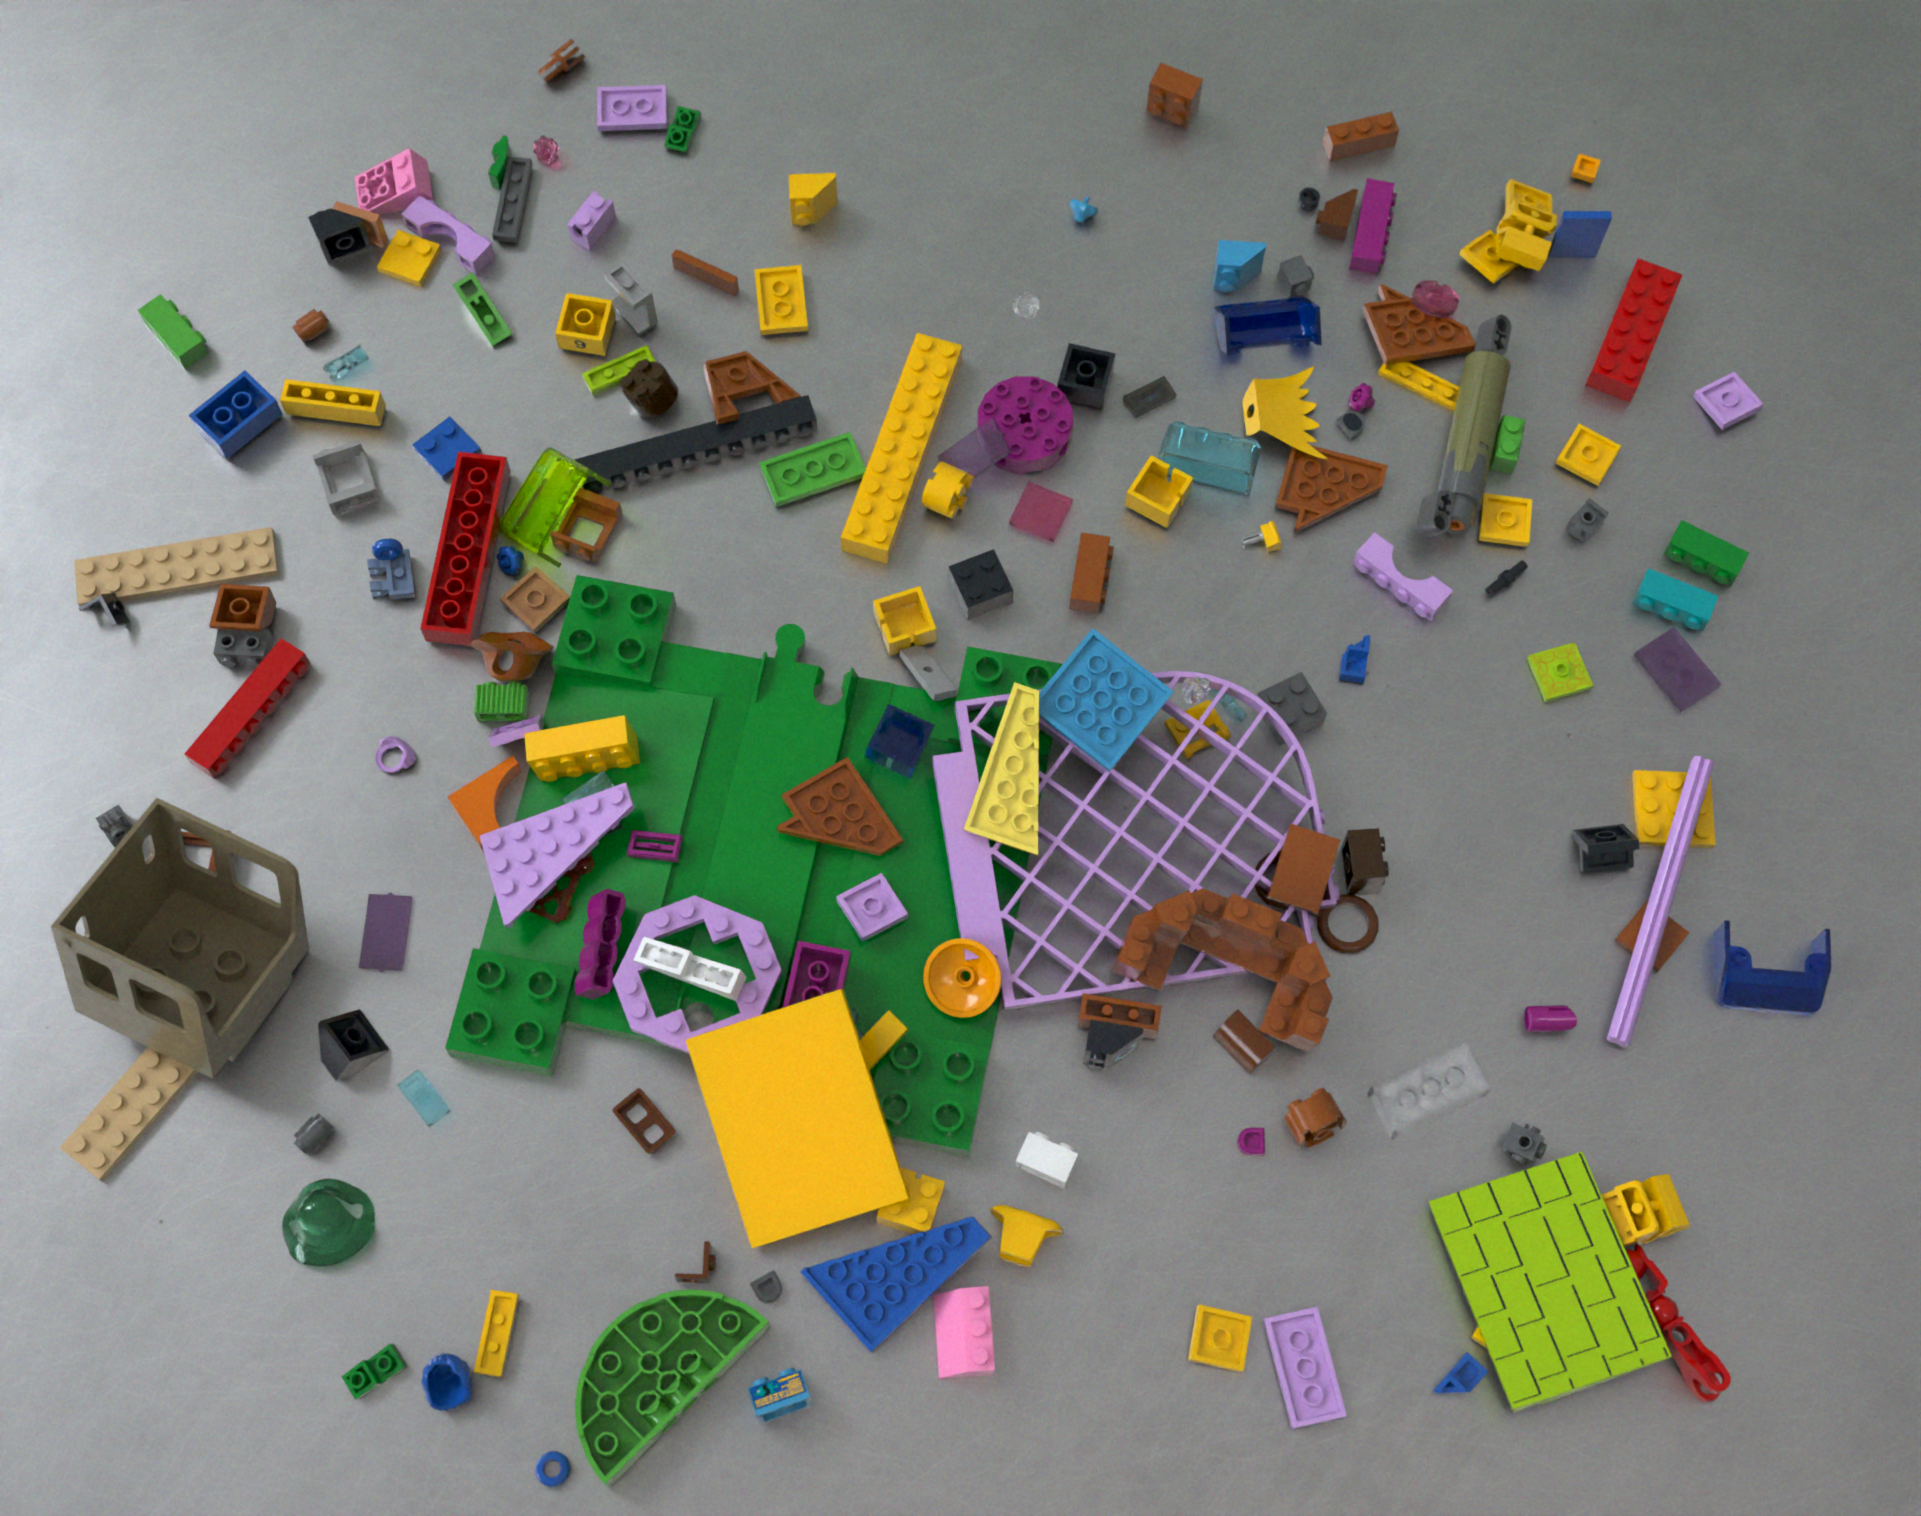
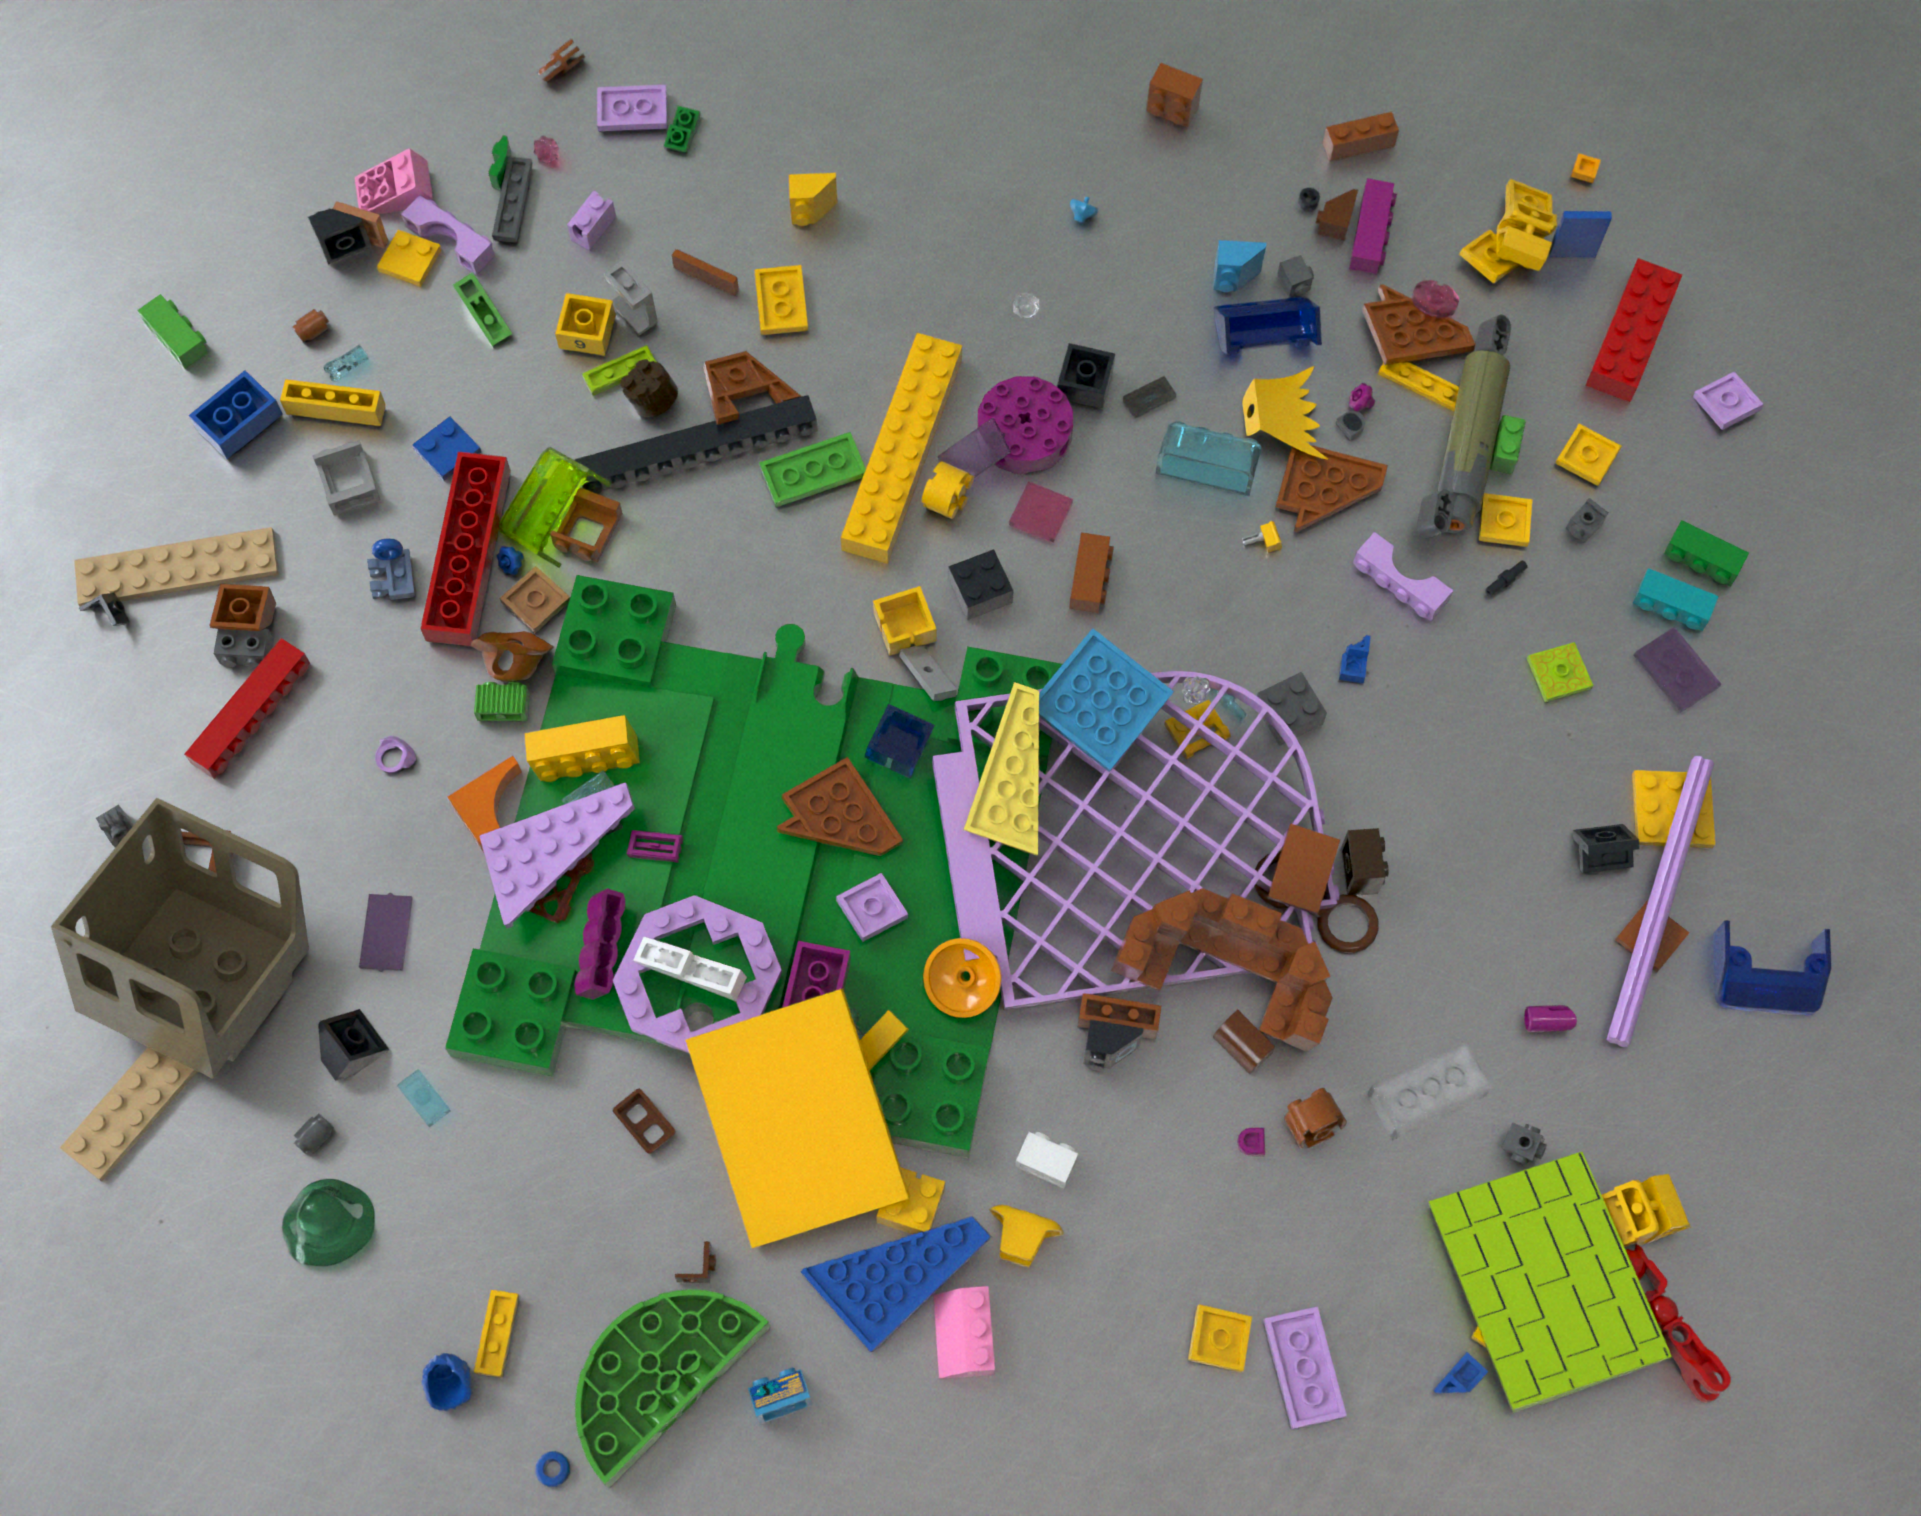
(374, 1372): green slope -> none
(515, 731): lavender plate -> none
(767, 1288): dark grey tile -> none
(1154, 495): yellow piece -> none

